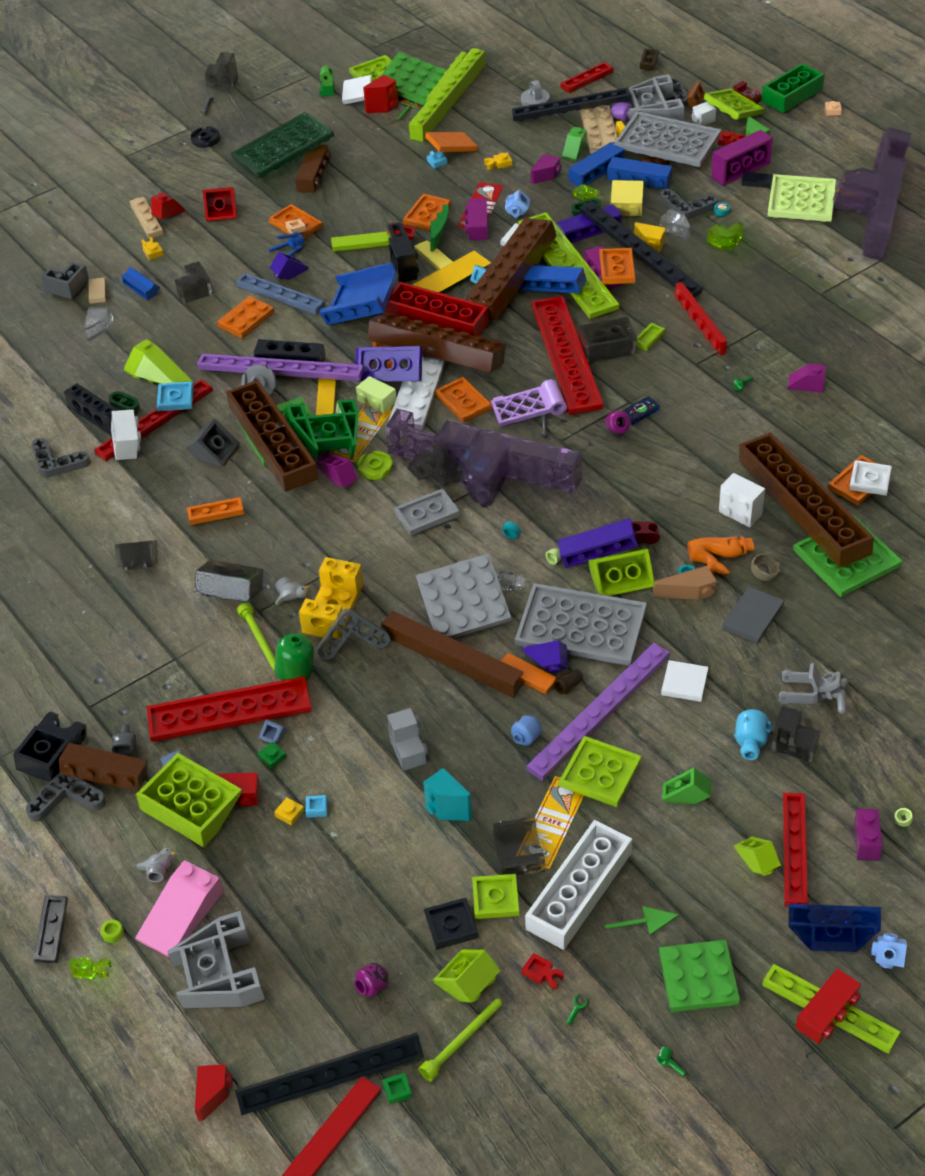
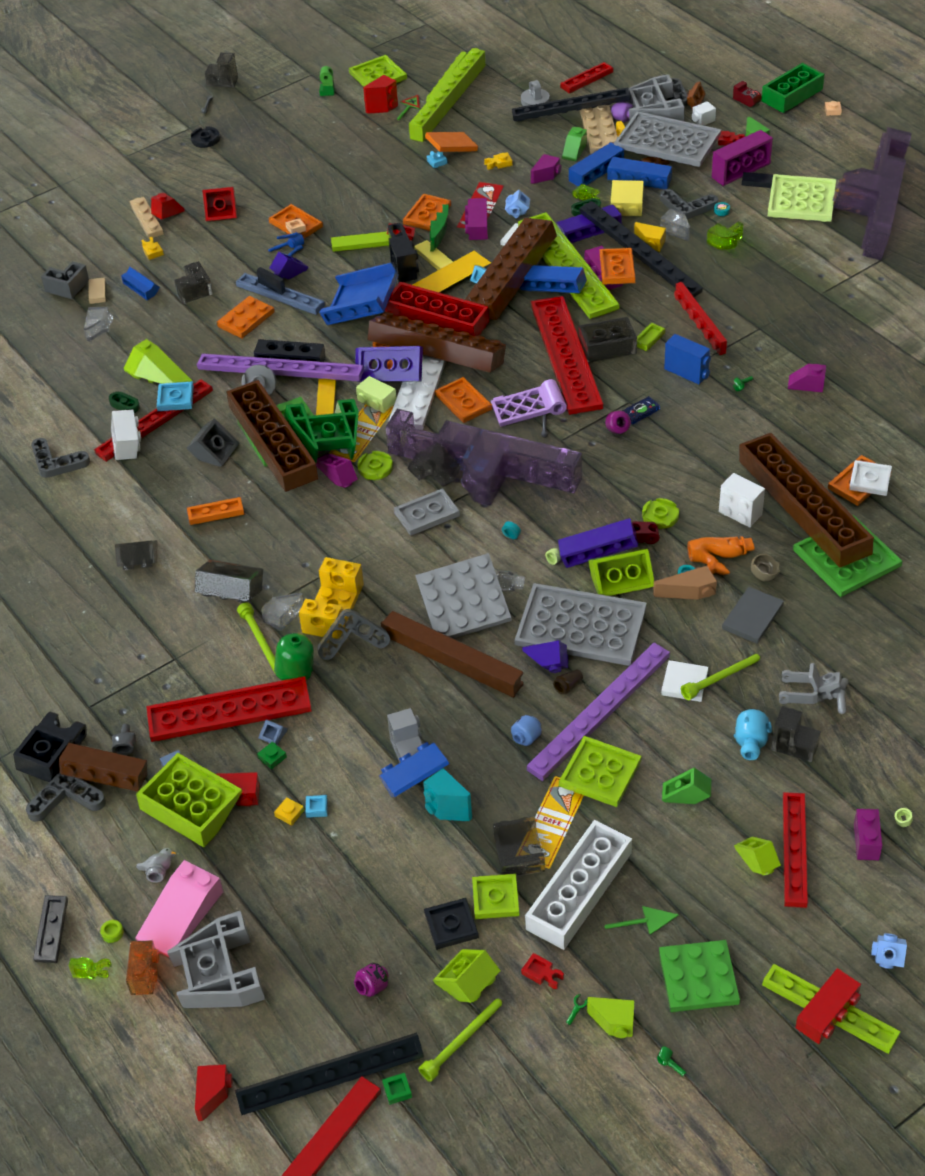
(90, 407): black brick -> none
(142, 967): none -> clear orange brick
(271, 280): none -> black tile
(282, 145): clear green plate -> none
(282, 610): none -> clear slope
(289, 590): light grey animal -> none
(312, 169): reddish brown brick -> none
(353, 89): white tile -> none
(412, 769): none -> blue slope
(413, 77): bright green plate -> none
(531, 675): orange tile -> none
(612, 1015): none -> lime slope
(649, 59): dark brown plate -> none
(661, 512): none -> lime tile
(687, 359): none -> blue brick
(691, 690): none -> lime piece
(733, 103): lime plate -> none
(834, 926): clear blue wedge -> none

